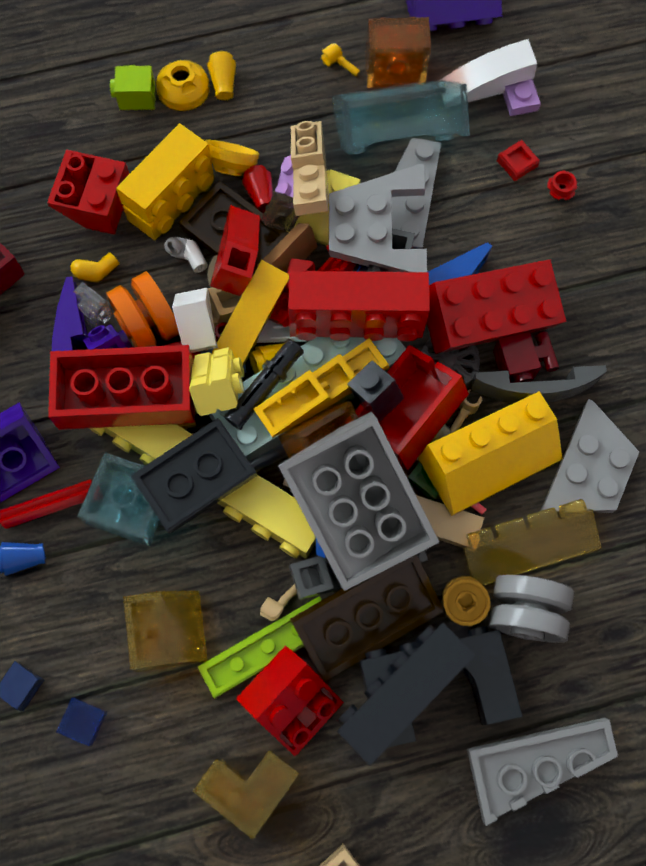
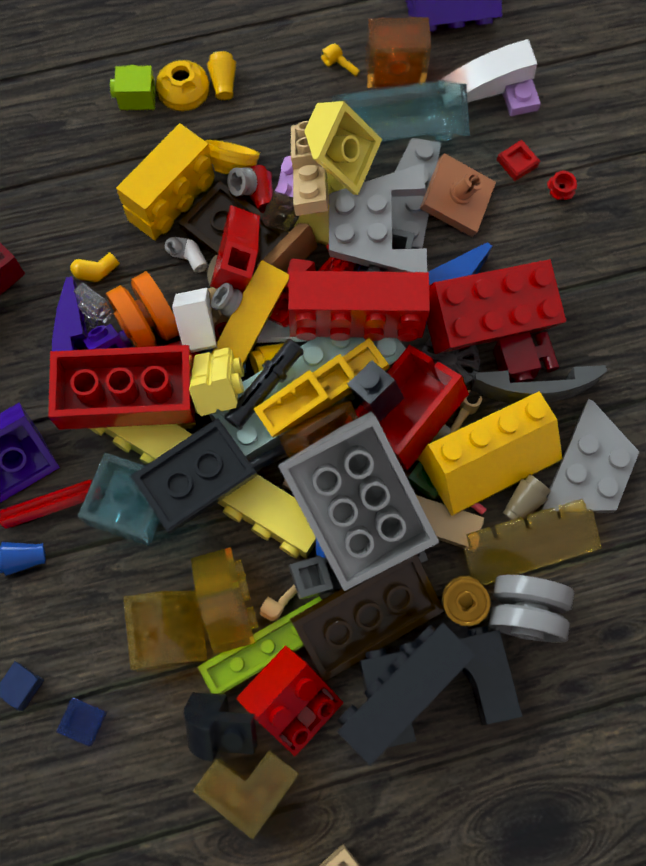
(88, 190): red slope -> none
(215, 729): none -> black brick
(221, 598): none -> clear yellow brick
(226, 299): none -> light grey bush
(242, 181): none -> light grey bush
(342, 143): none -> light yellow slope
(458, 195): none -> nougat tile
(526, 498): none -> dark tan cone
(529, 765): light grey wing -> none

